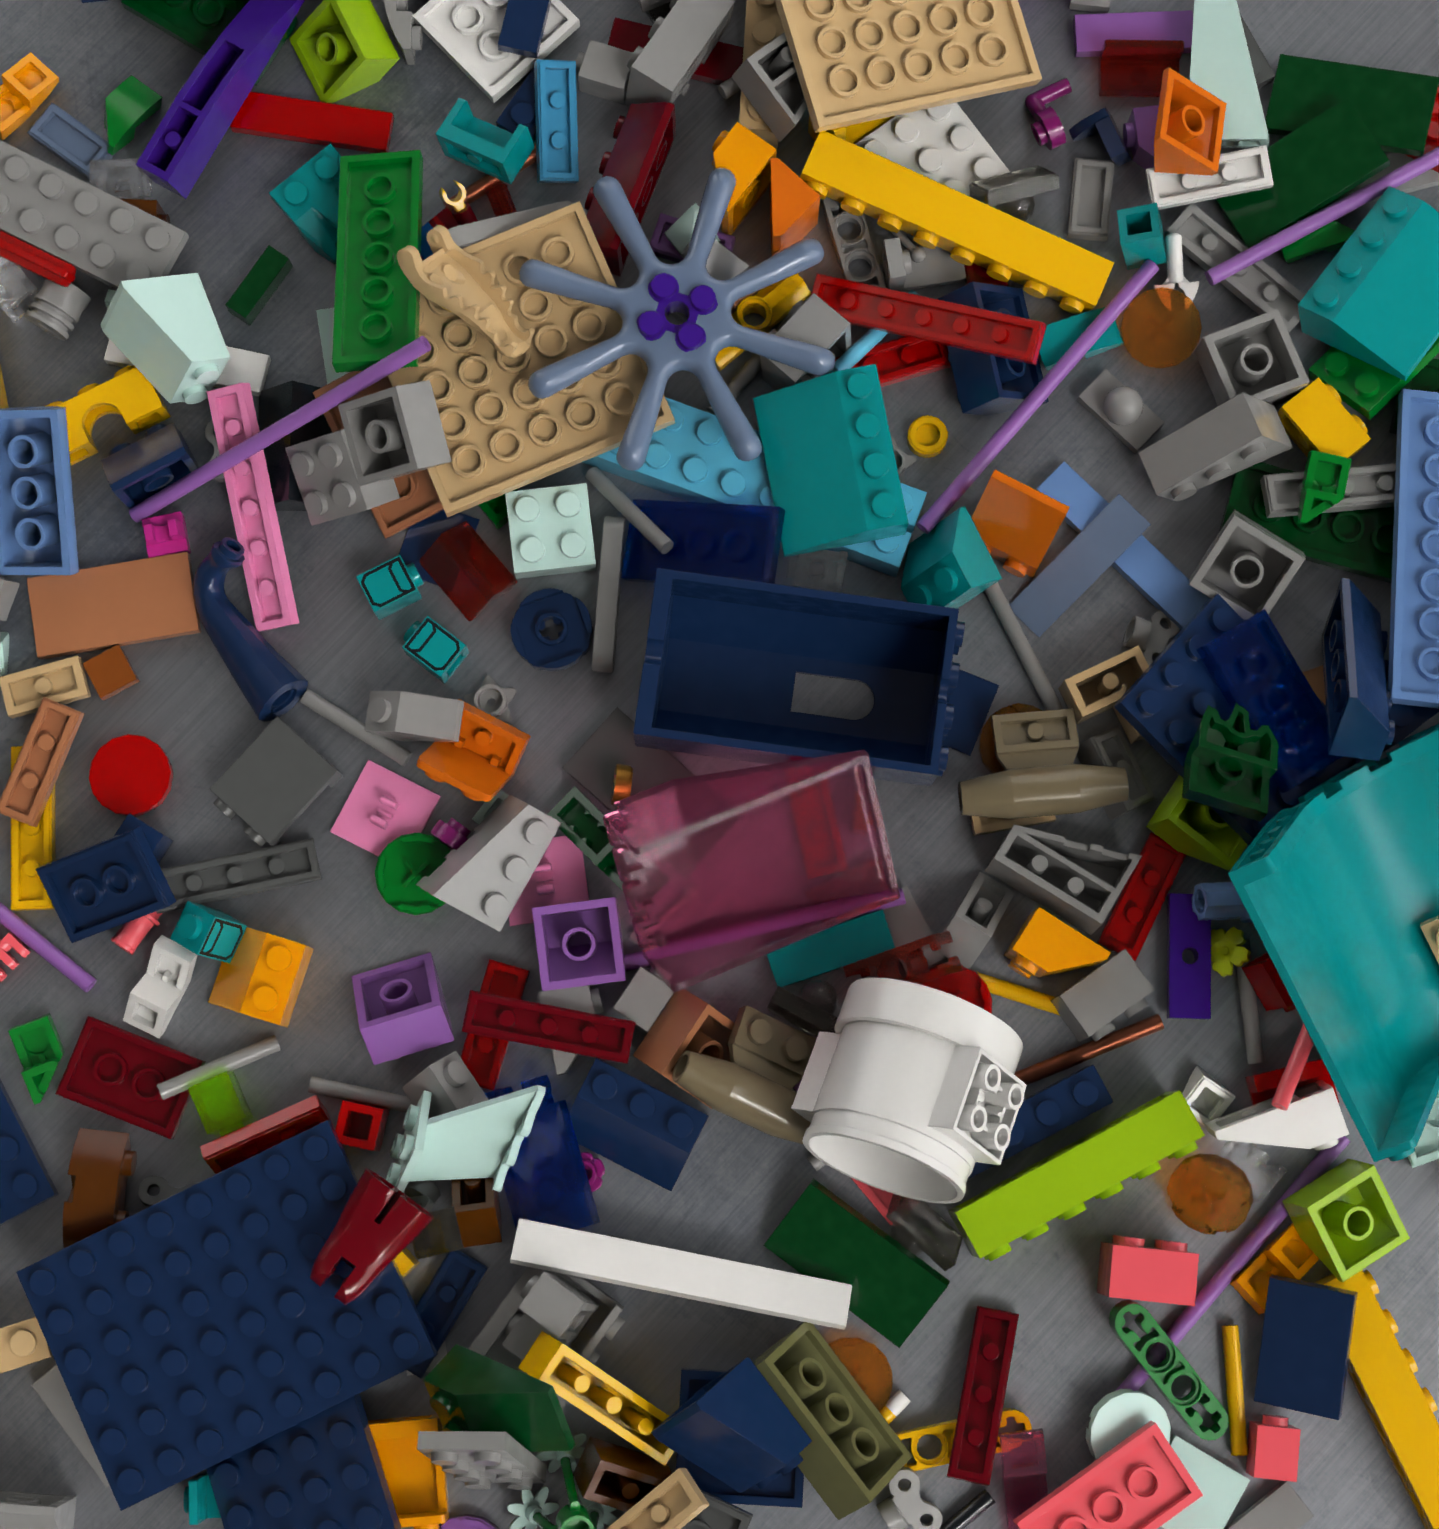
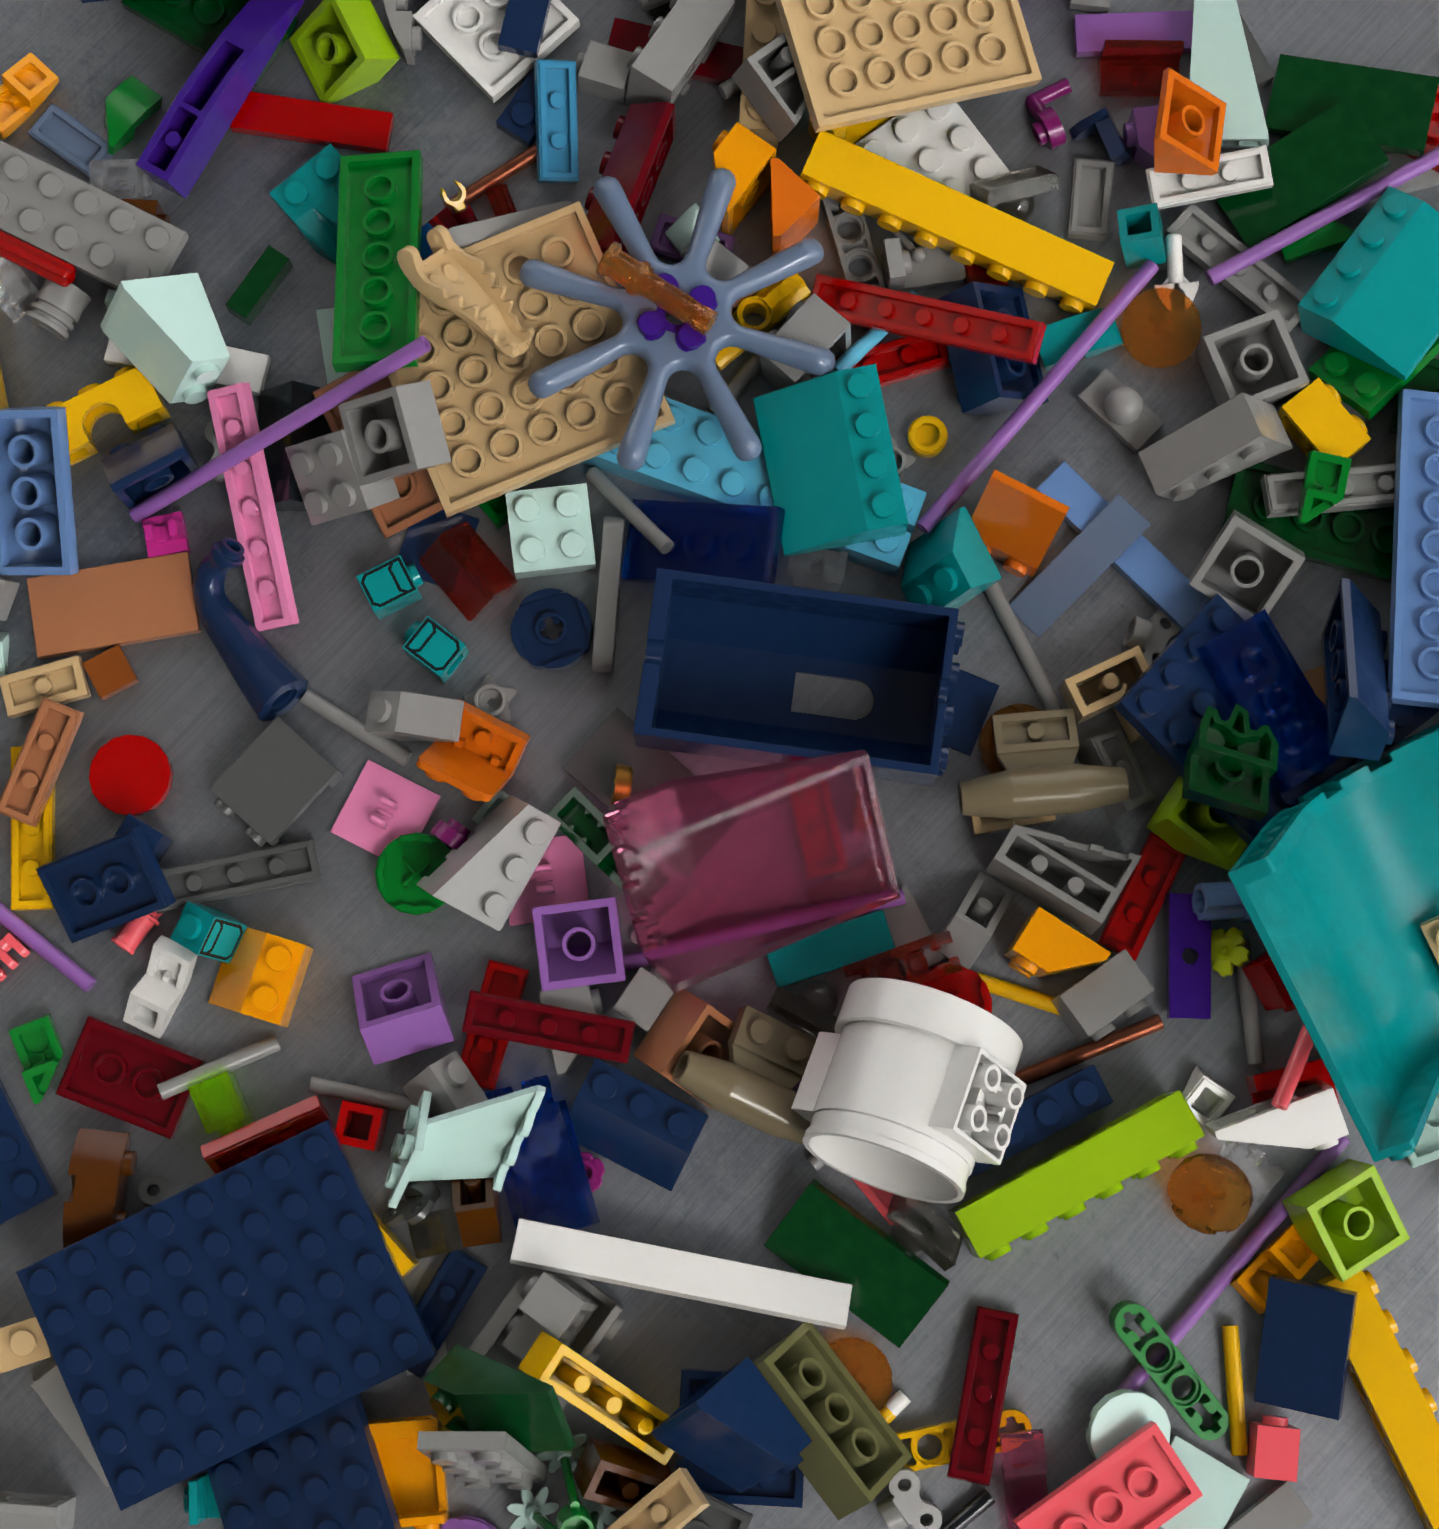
(369, 1234): dark red piece -> none
(484, 144): teal panel -> none
(641, 280): none -> clear orange pin
(1148, 1273): coral brick -> none

